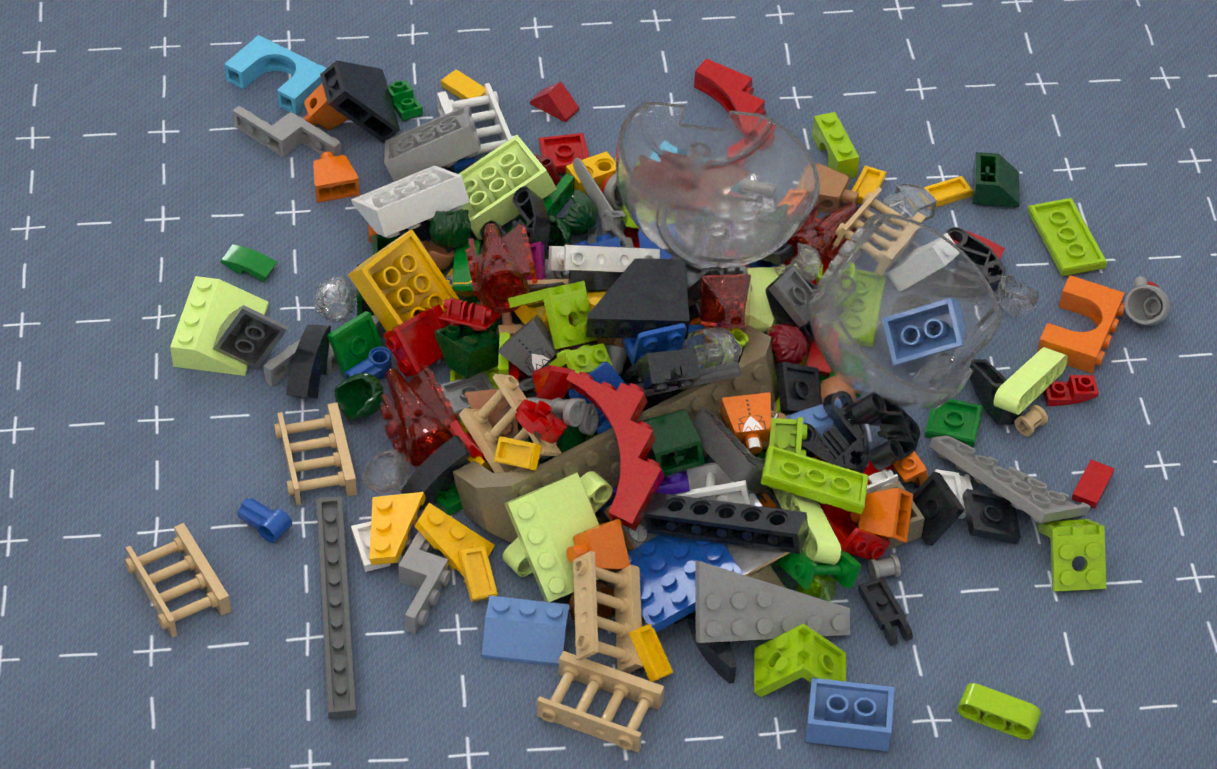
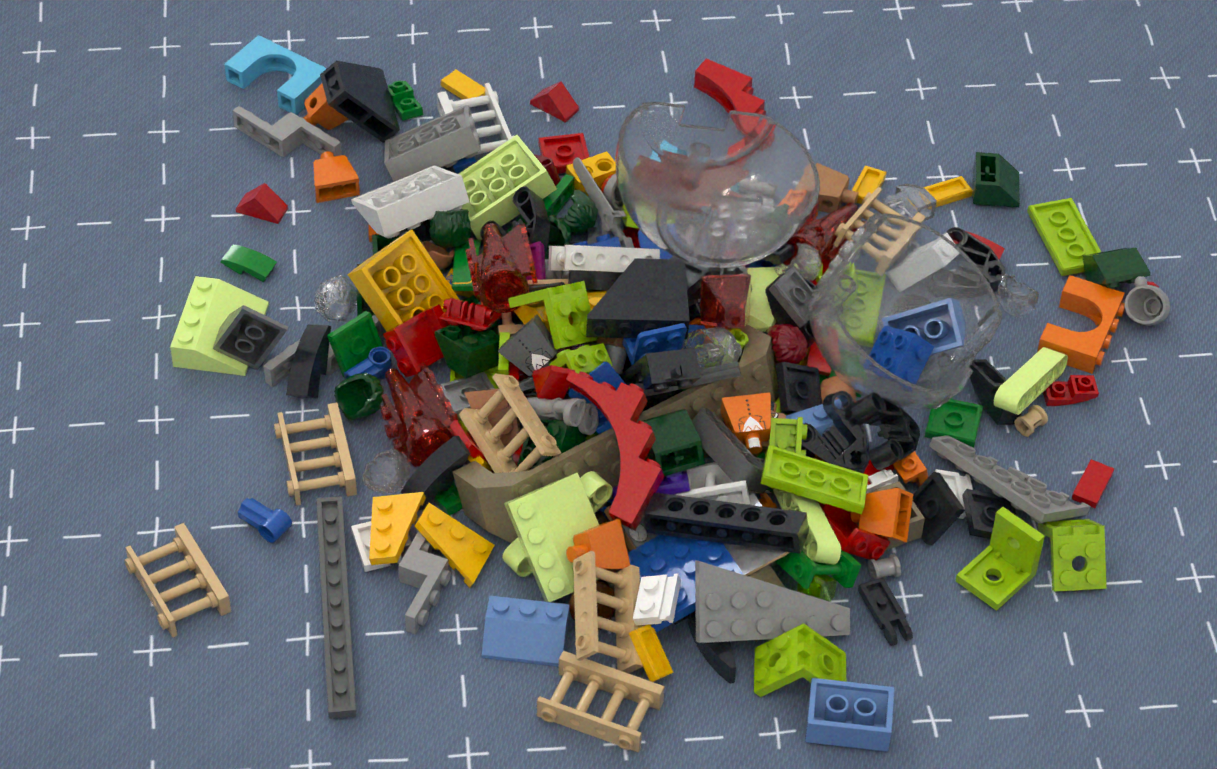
(263, 204): none -> red slope
(477, 573): yellow tile -> none
(517, 453): yellow tile -> none
(540, 418): red plate -> none
(656, 599): none -> white plate
(831, 136): lime arch -> none
(901, 353): none -> blue bracket
(999, 711): lime beam -> none
(1010, 556): none -> lime bracket
(1115, 267): none -> dark green slope

